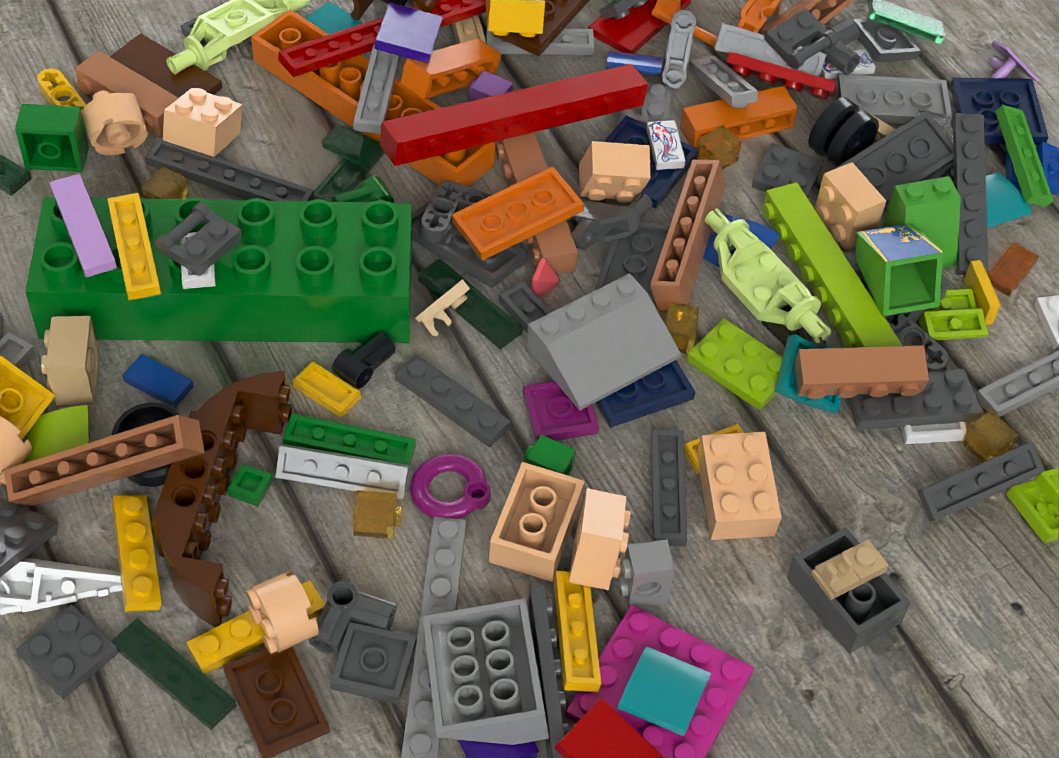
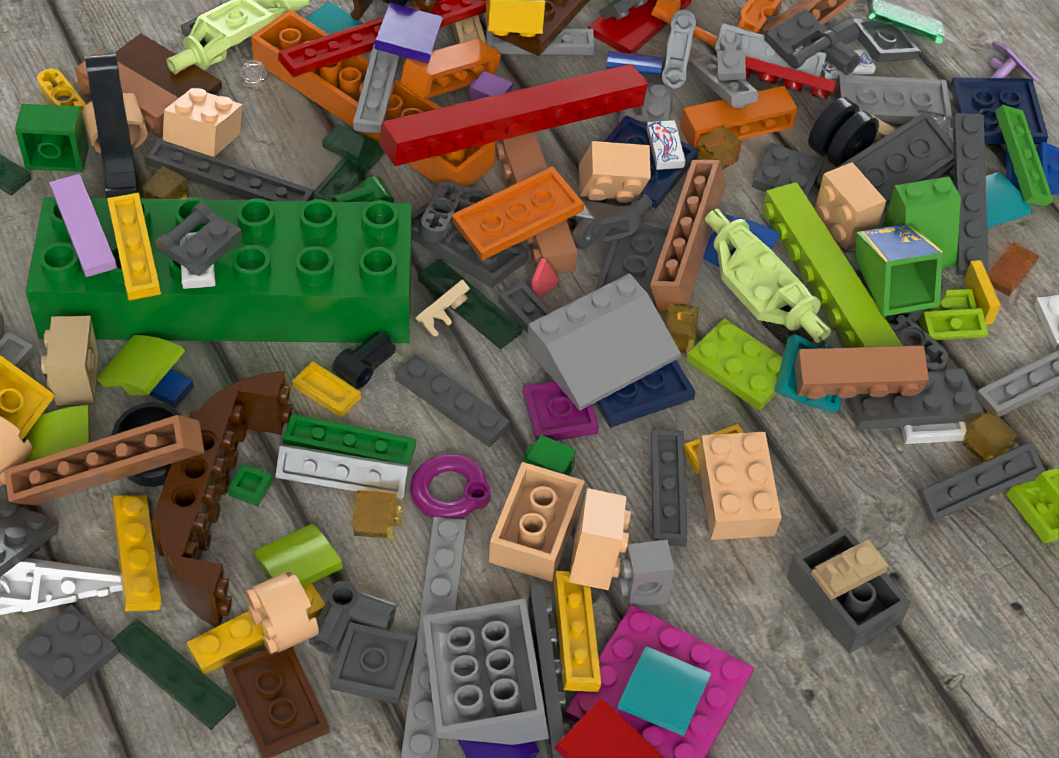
(111, 125): none -> black beam
(141, 364): none -> lime slope
(253, 72): none -> clear plate
(301, 552): none -> lime slope
(731, 60): none -> light grey plate

